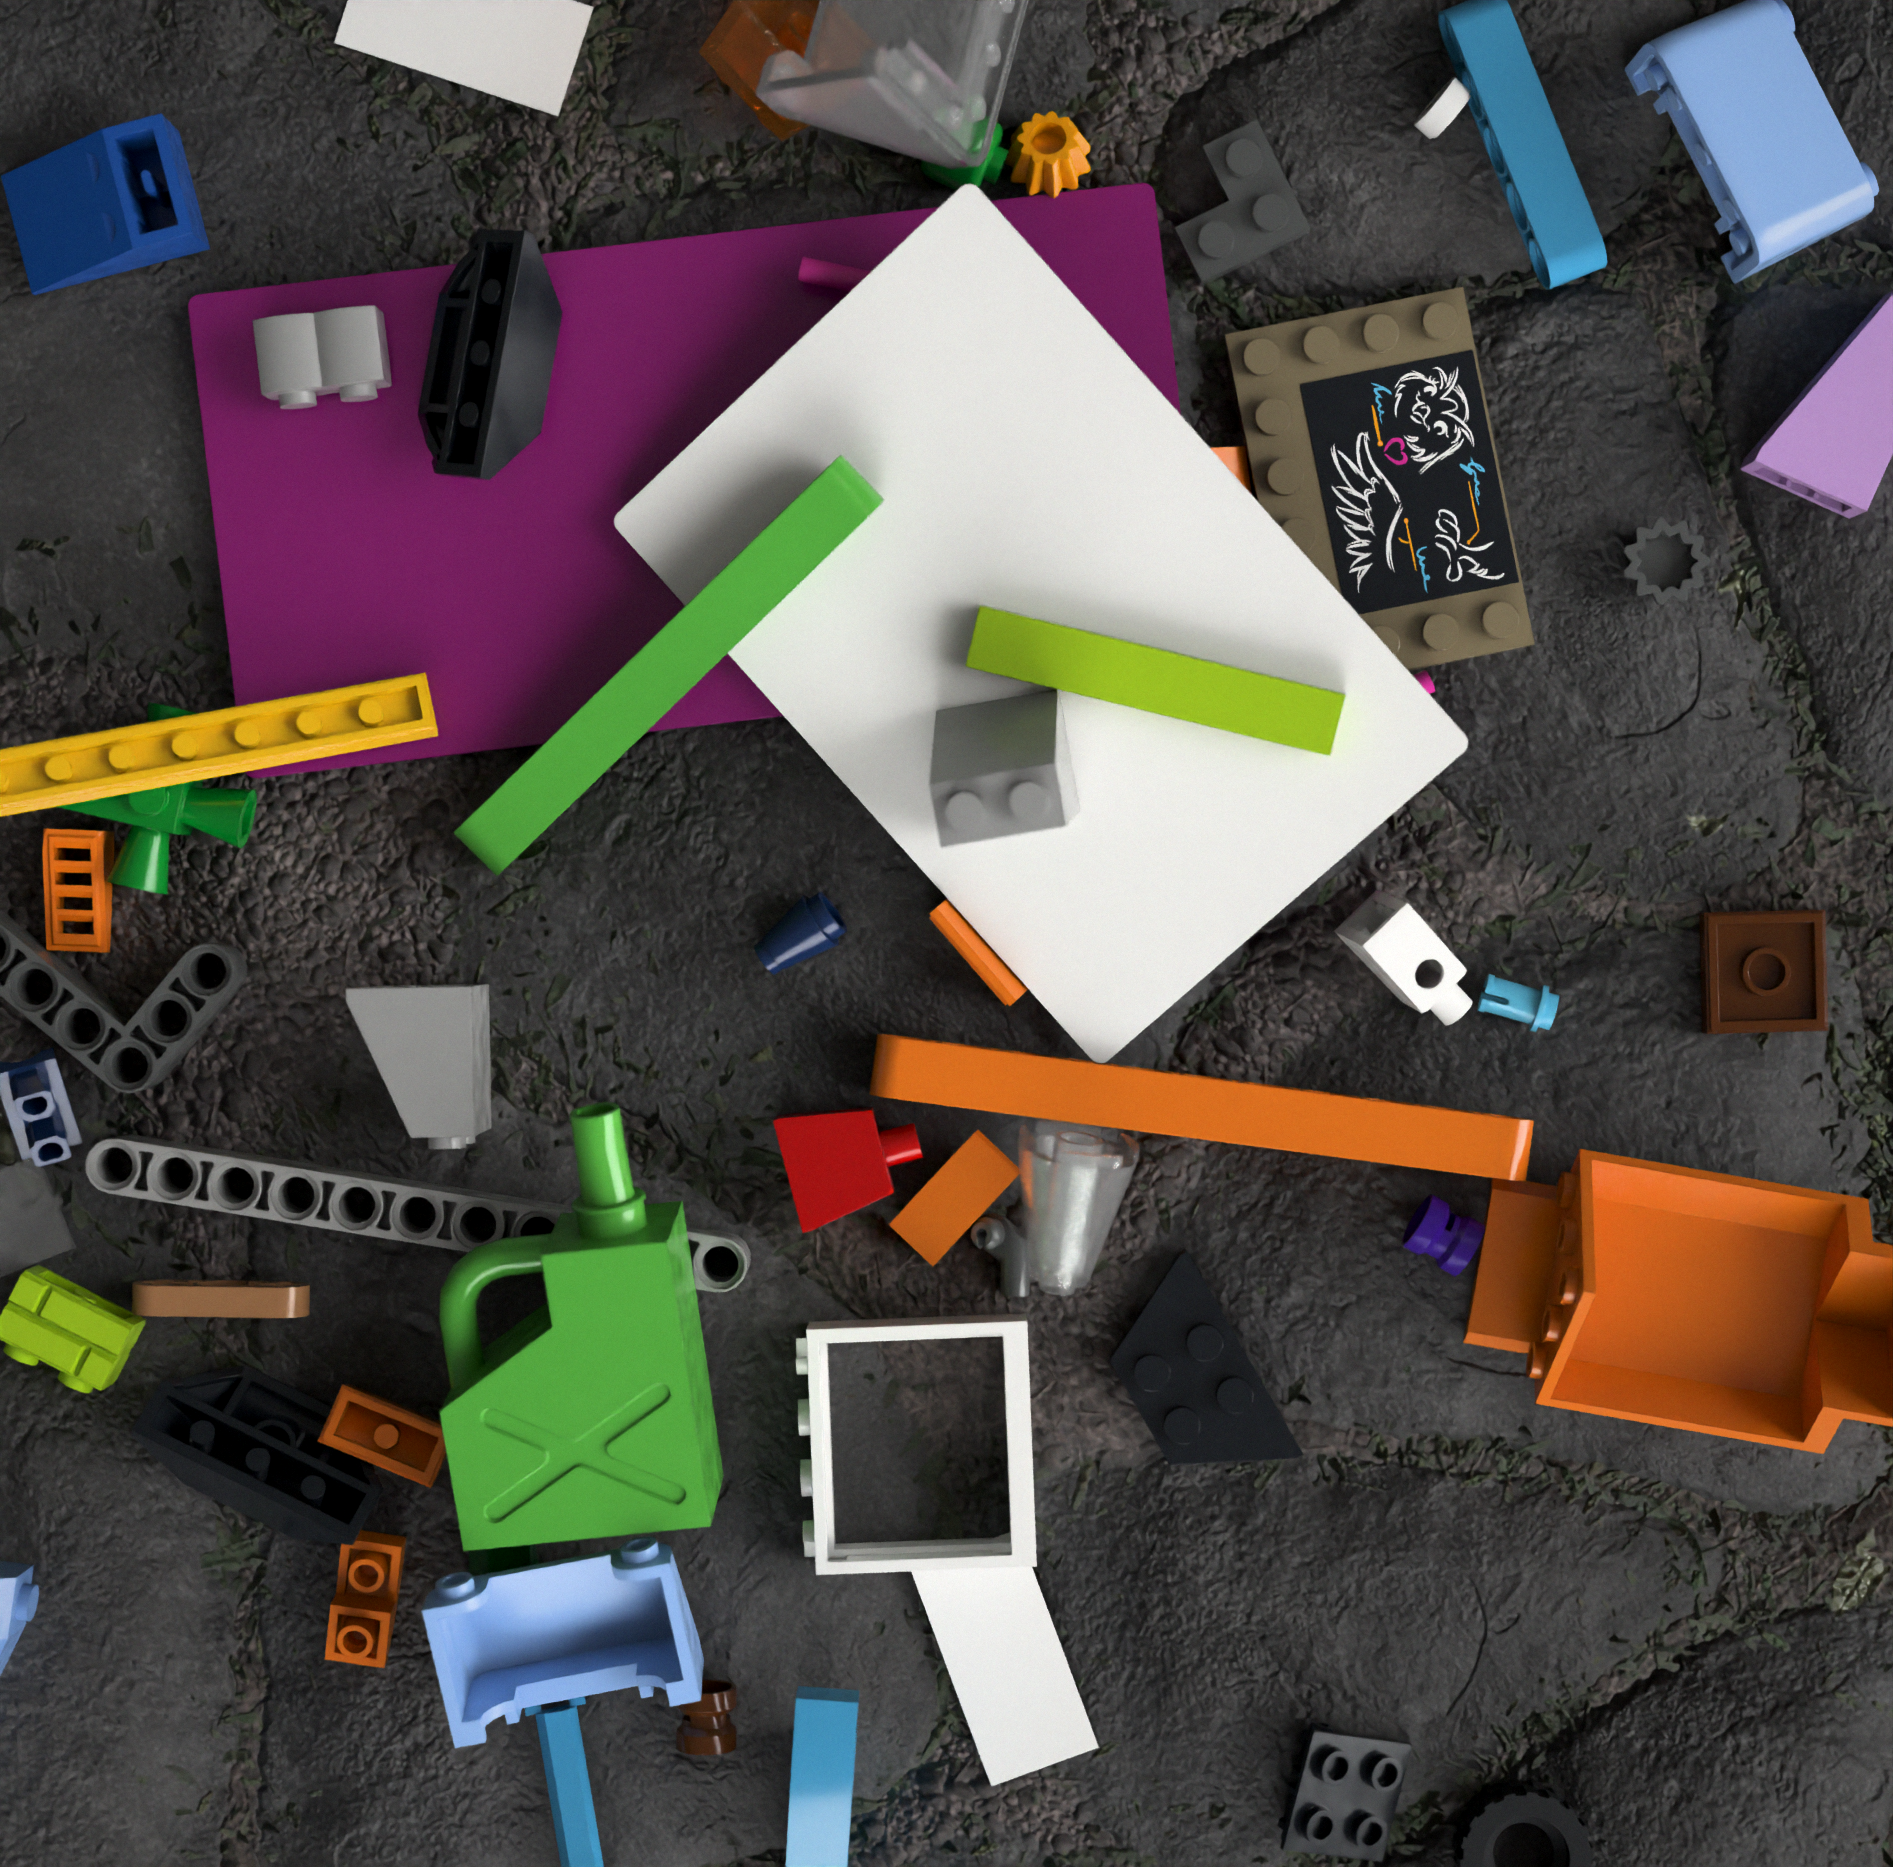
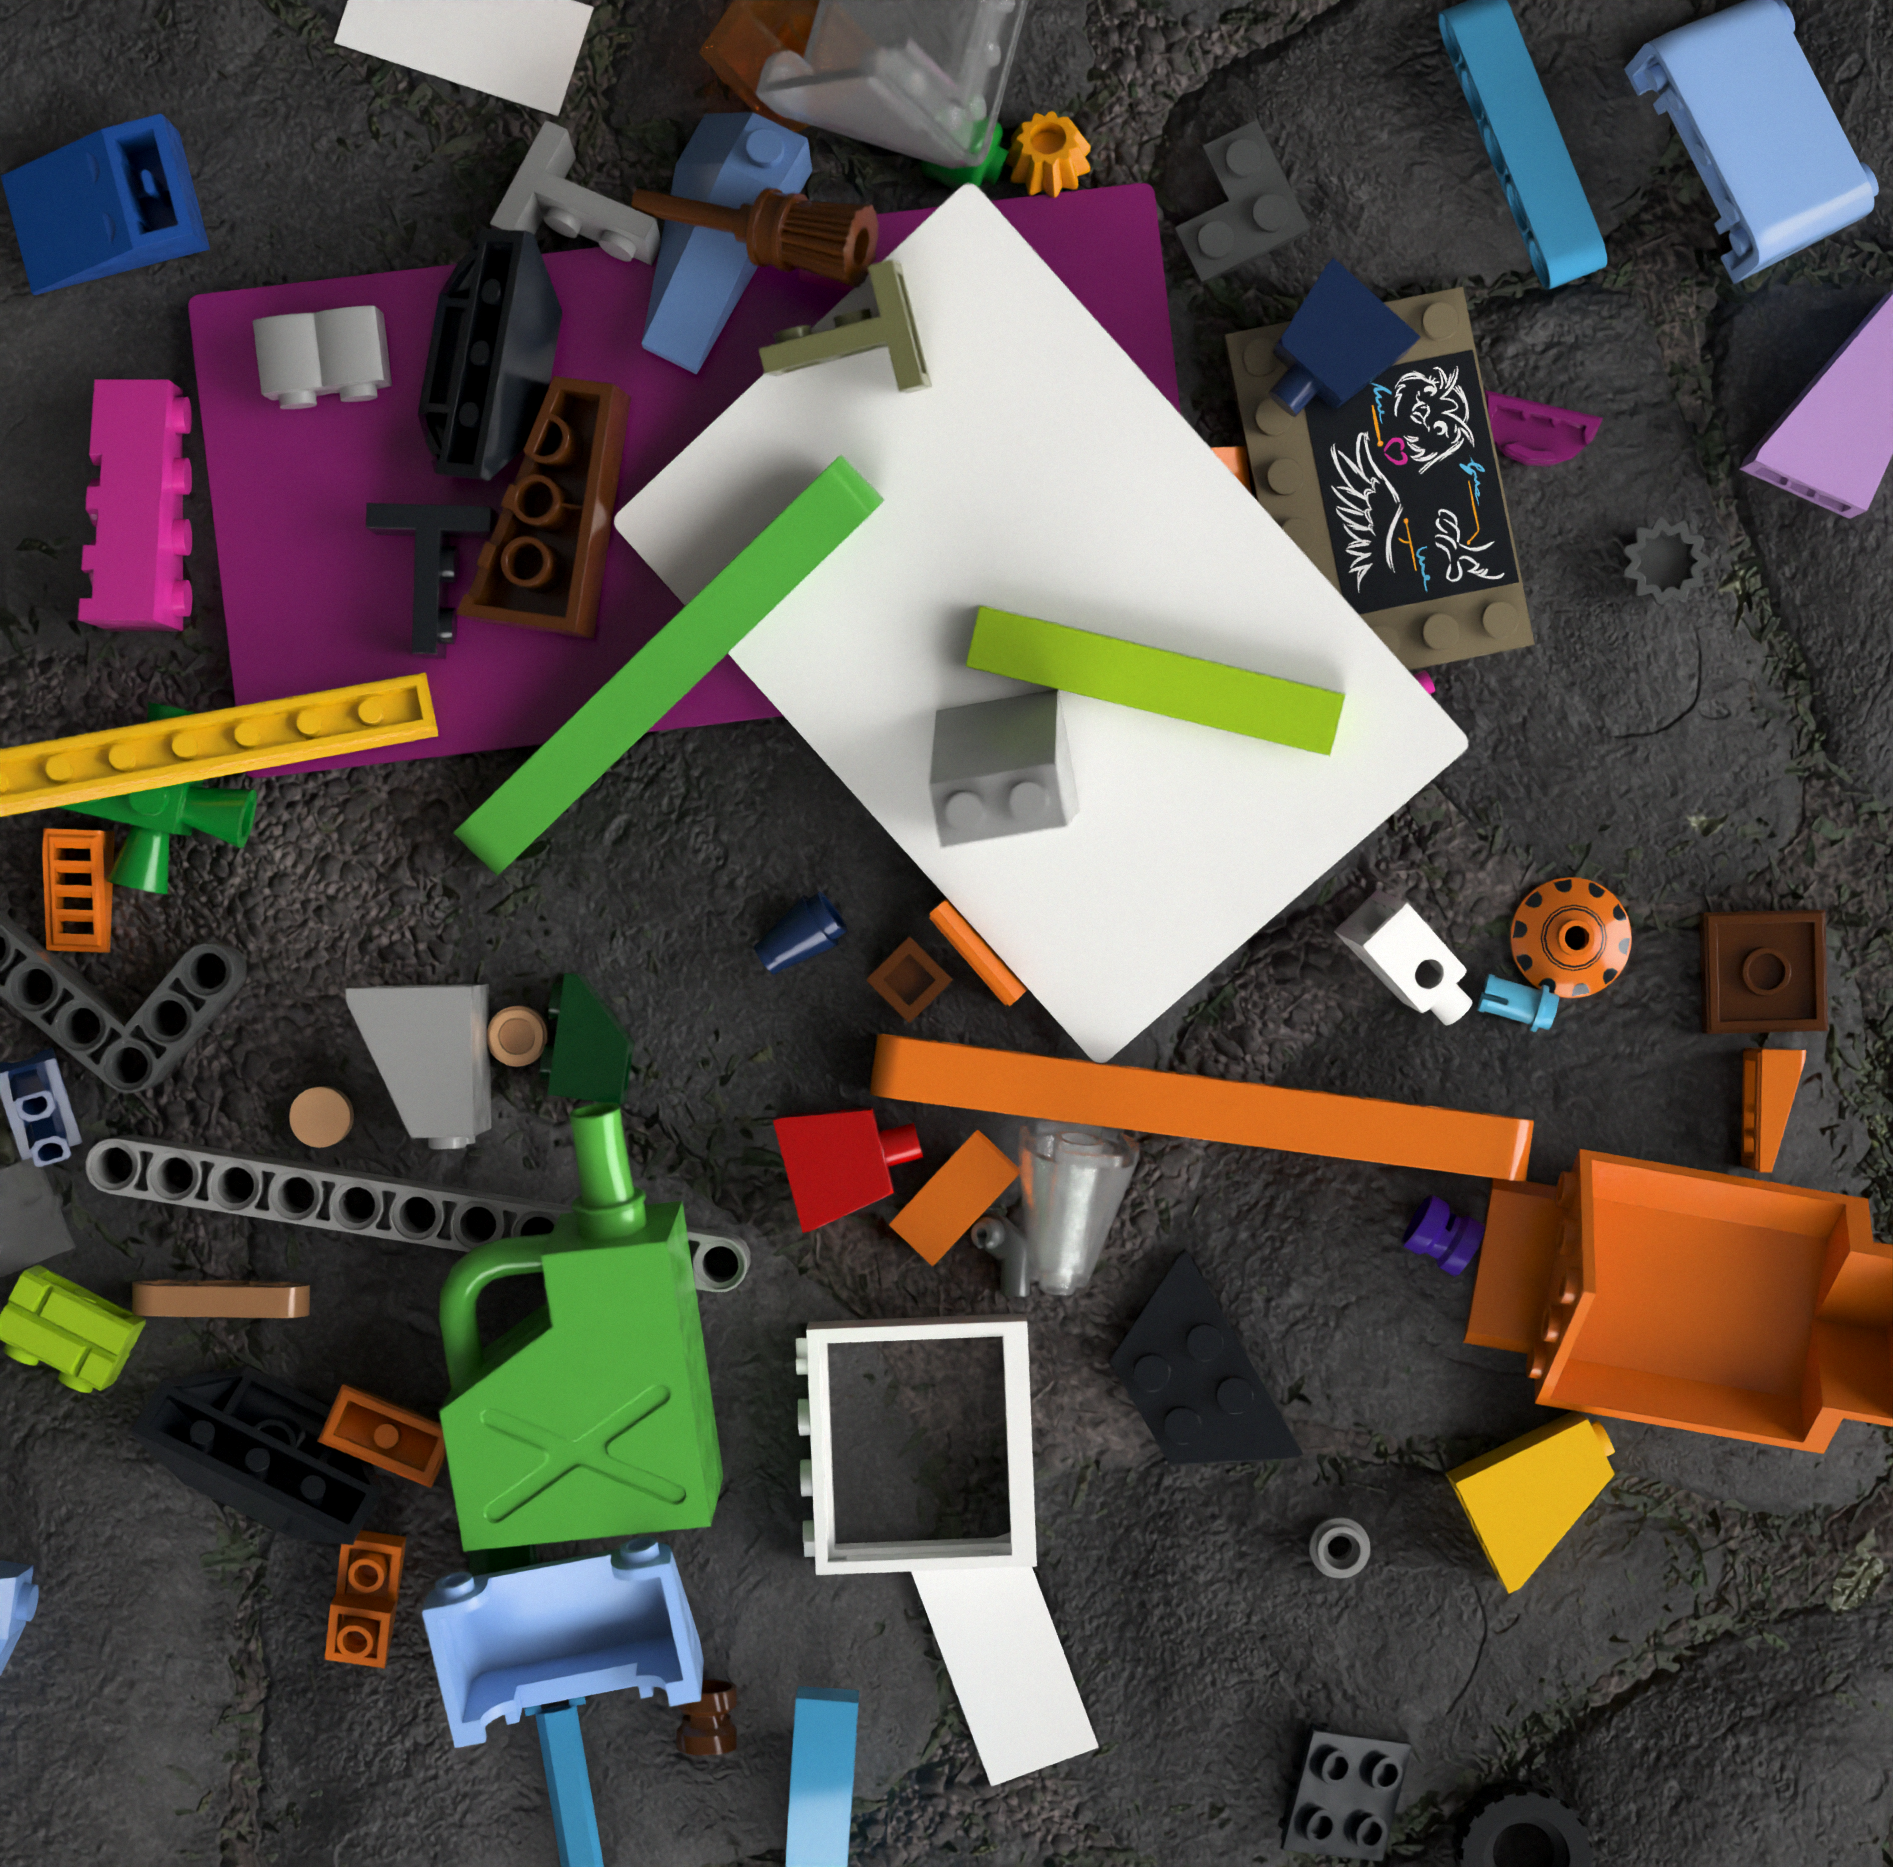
(138, 507): none -> dark pink wedge
(321, 1116): none -> light nougat tile
(434, 562): none -> black bracket
(517, 1035): none -> light nougat tile
(544, 193): none -> light grey bracket
(556, 516): none -> reddish brown wedge
(590, 1046): none -> dark green slope
(706, 269): none -> medium blue wedge
(783, 230): none -> reddish brown piece
(860, 333): none -> olive bracket
(909, 979): none -> reddish brown panel
(1337, 342): none -> dark blue torso
(1348, 1563): none -> light grey plate
(1443, 108): white tile -> none
(1533, 1492): none -> yellow slope
(1537, 431): none -> magenta tile
(1540, 932): none -> orange dish
(1767, 1098): none -> orange slope

